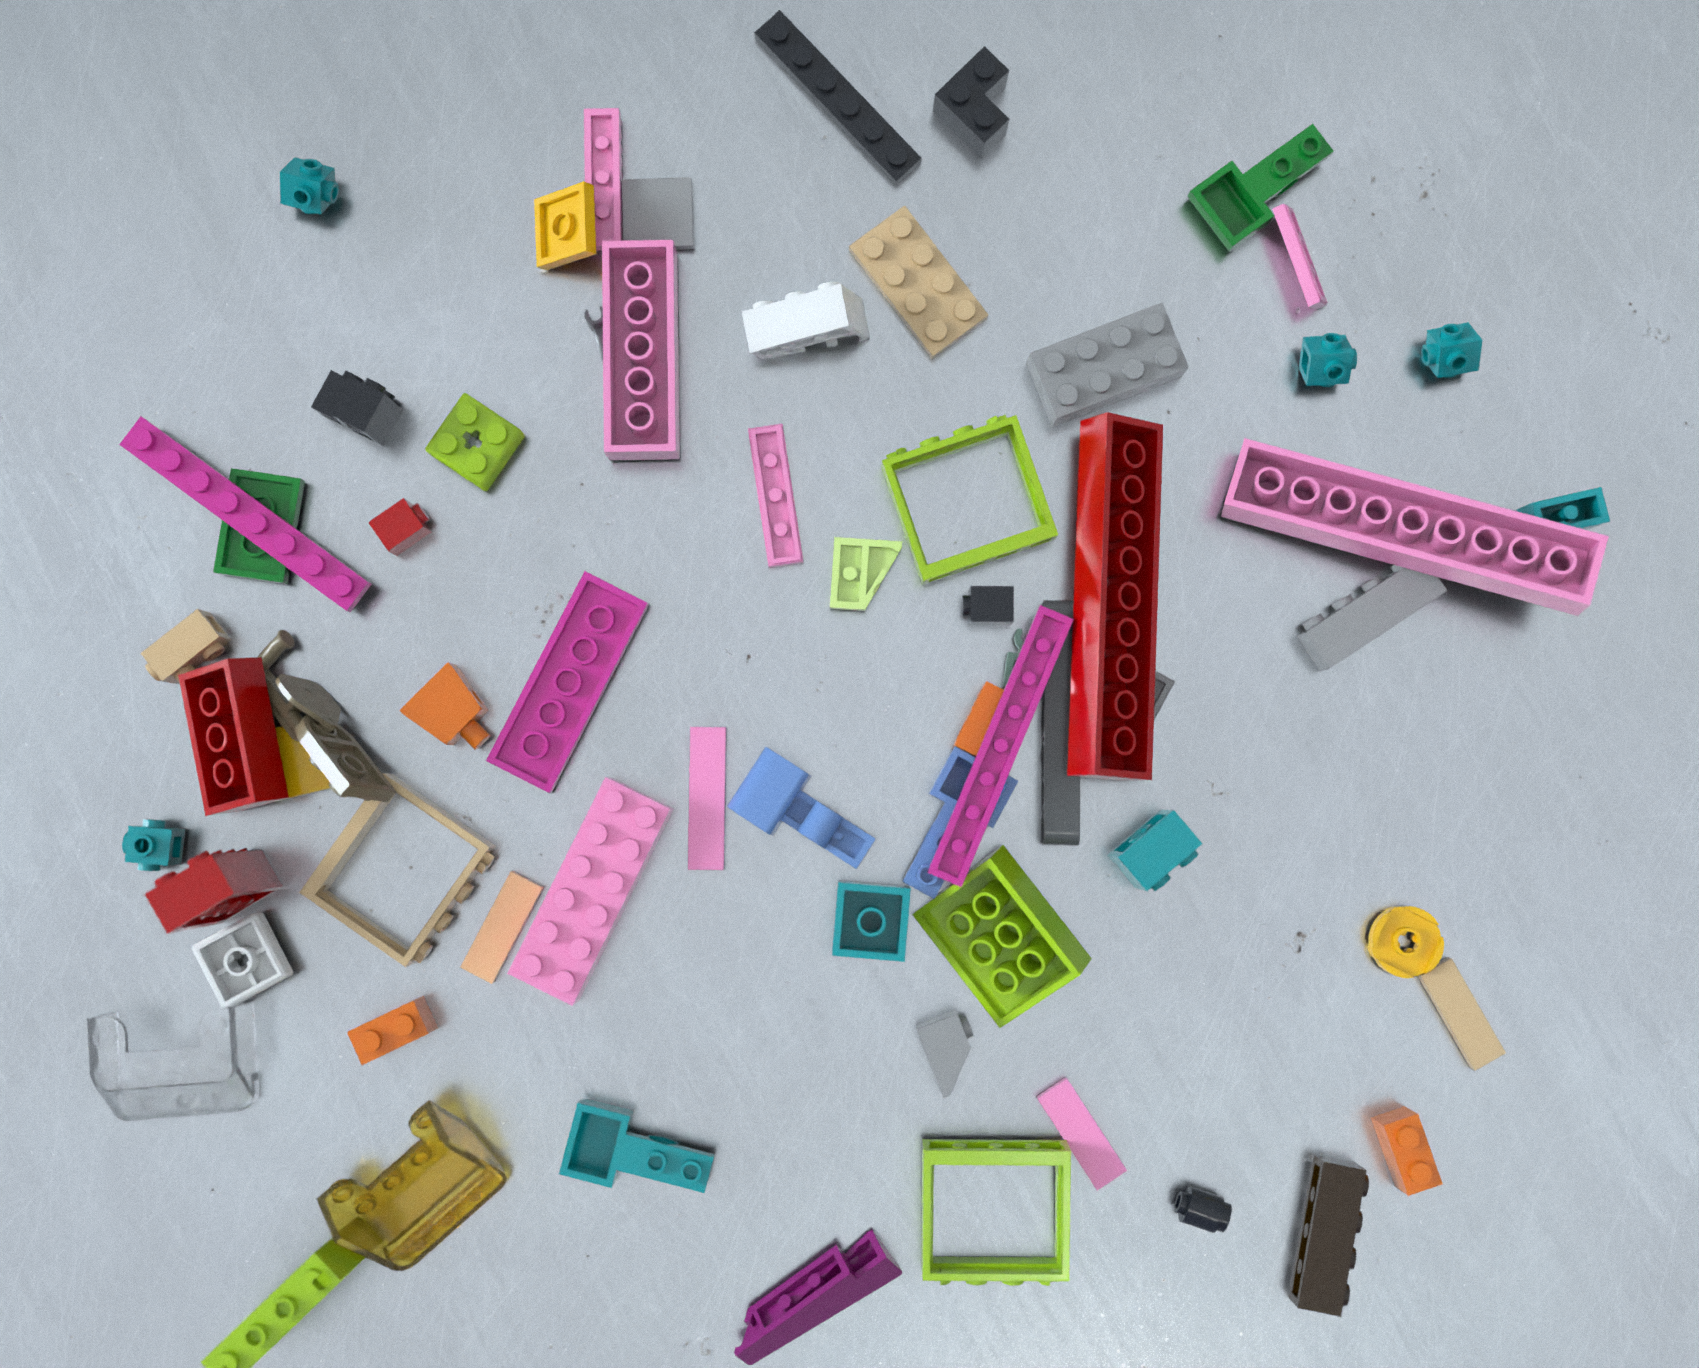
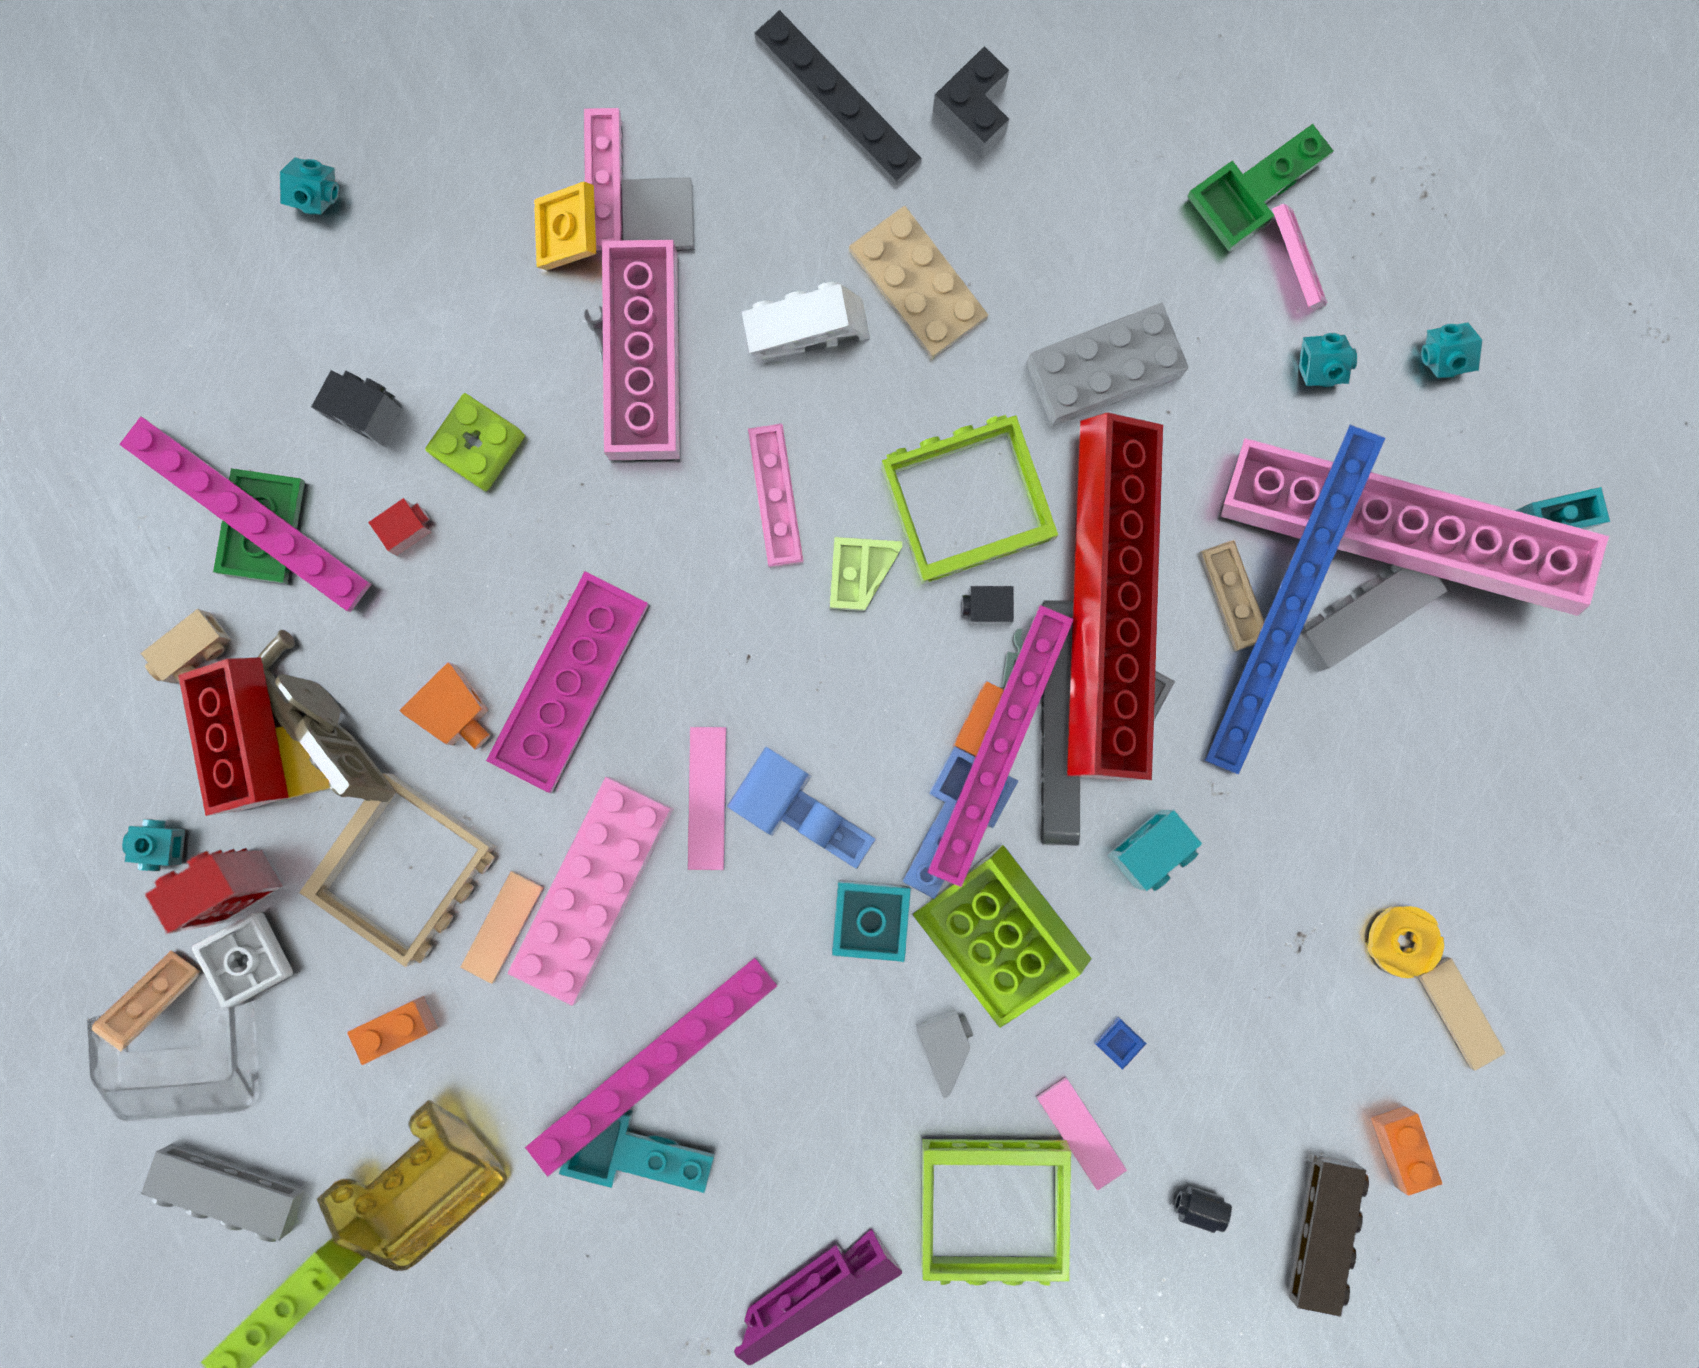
(145, 1001): none -> light nougat tile
(222, 1193): none -> light grey brick
(650, 1067): none -> dark pink plate
(1120, 1043): none -> blue tile
(1233, 594): none -> tan tile
(1295, 598): none -> blue plate

